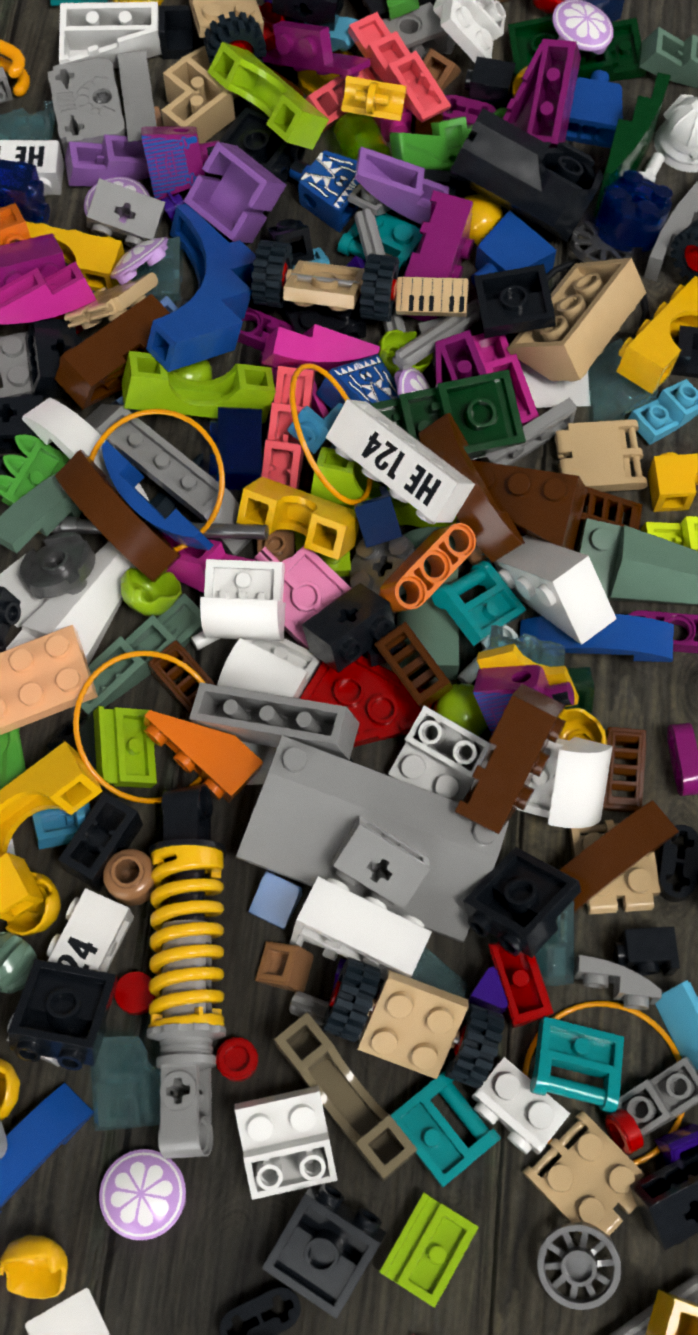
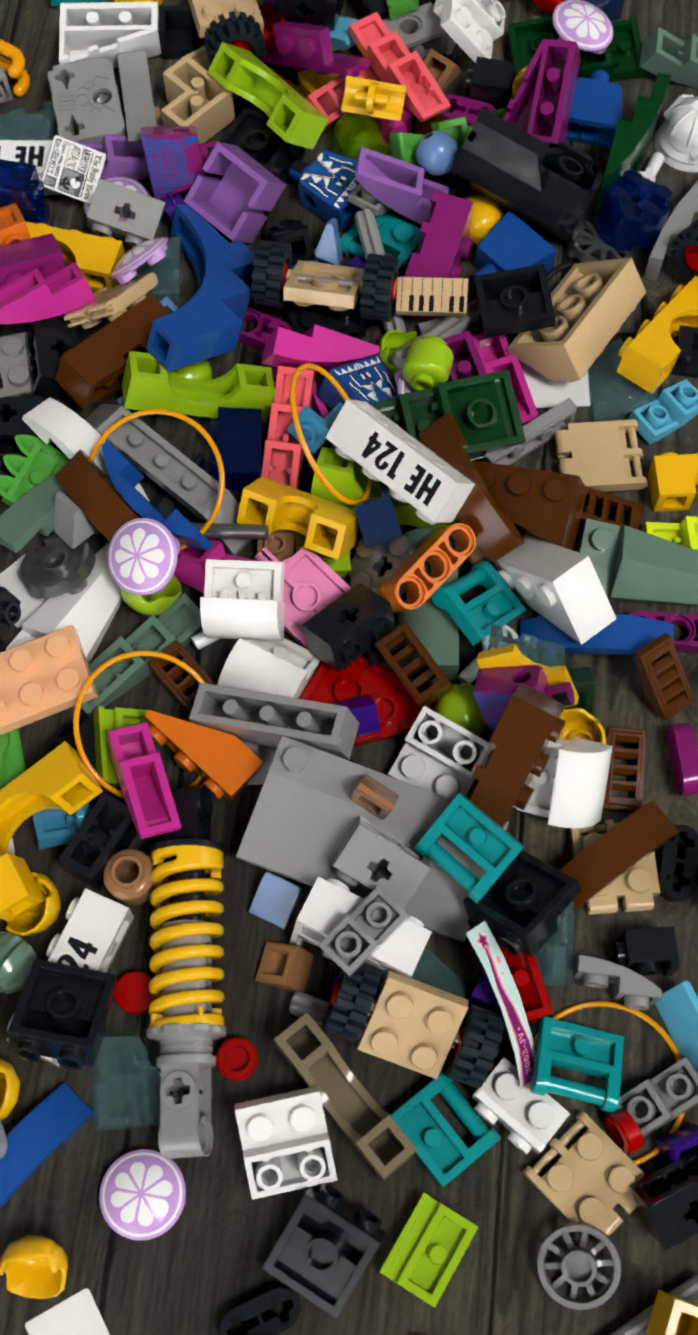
(70, 521): none -> light grey slope
(73, 169): none -> sticker
(143, 556): none -> dish
(143, 780): none -> dark pink slope
(329, 246): none -> medium blue slope
(364, 931): none -> light grey slope
(365, 712): none -> dark purple slope
(374, 797): none -> medium nougat slope
(427, 363): none -> lime head
(436, 152): none -> medium blue piece
(478, 838): none -> teal plate
(507, 997): none -> sticker
(665, 681): none -> reddish brown slope

